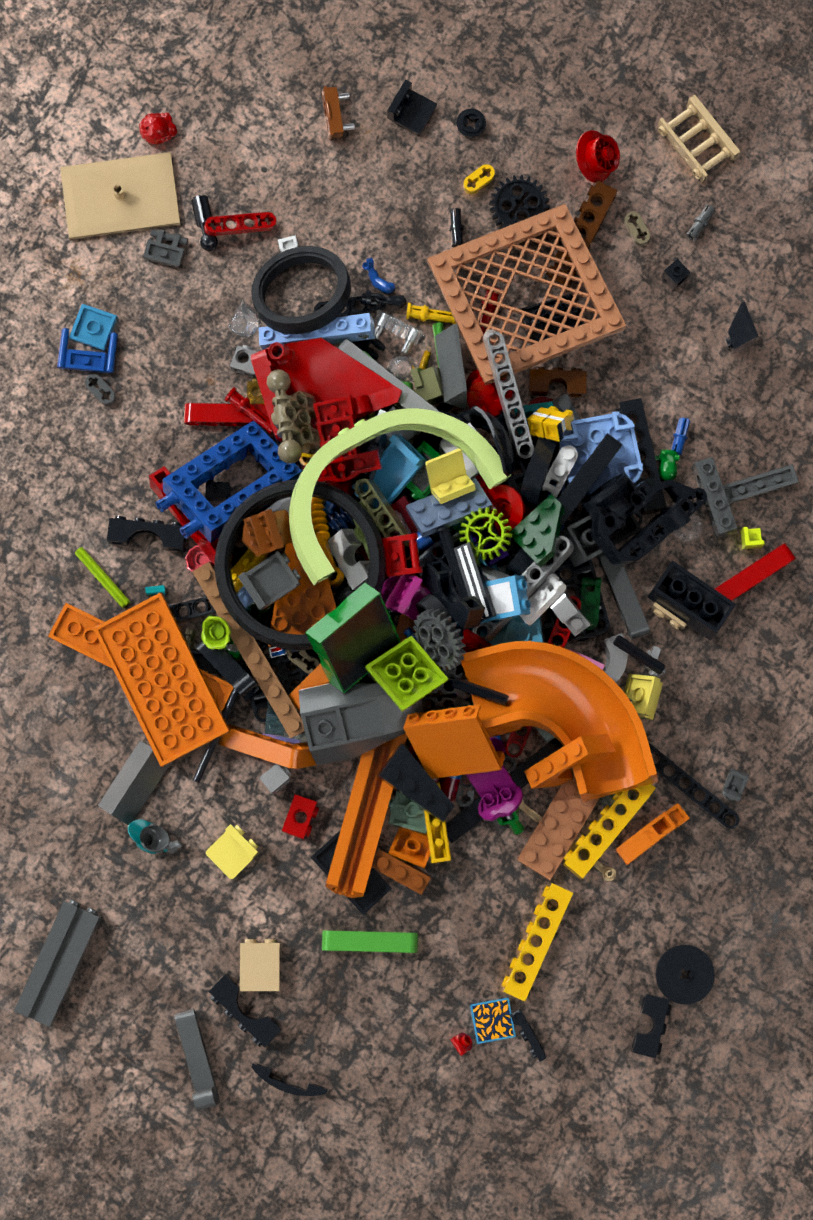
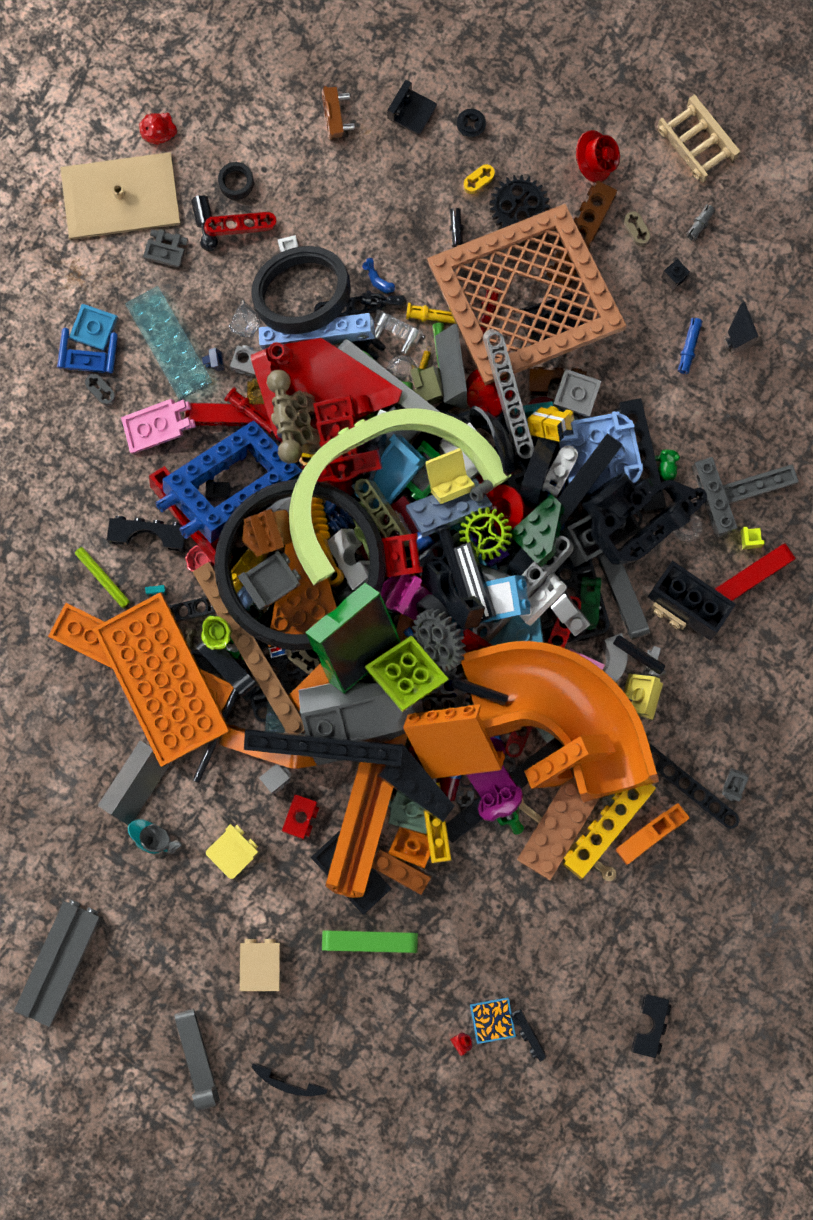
(156, 425): none -> bright pink tile
(168, 343): none -> clear light blue plate
(214, 359): none -> dark blue tile
(226, 993): black arch -> none
(231, 167): none -> black tyre
(323, 747): none -> black plate
(478, 493): none -> dark grey pin
(562, 897): yellow brick -> none
(577, 393): none -> light grey plate
(680, 435): blue axle -> none
(687, 353): none -> blue pin
(700, 976): black piece -> none

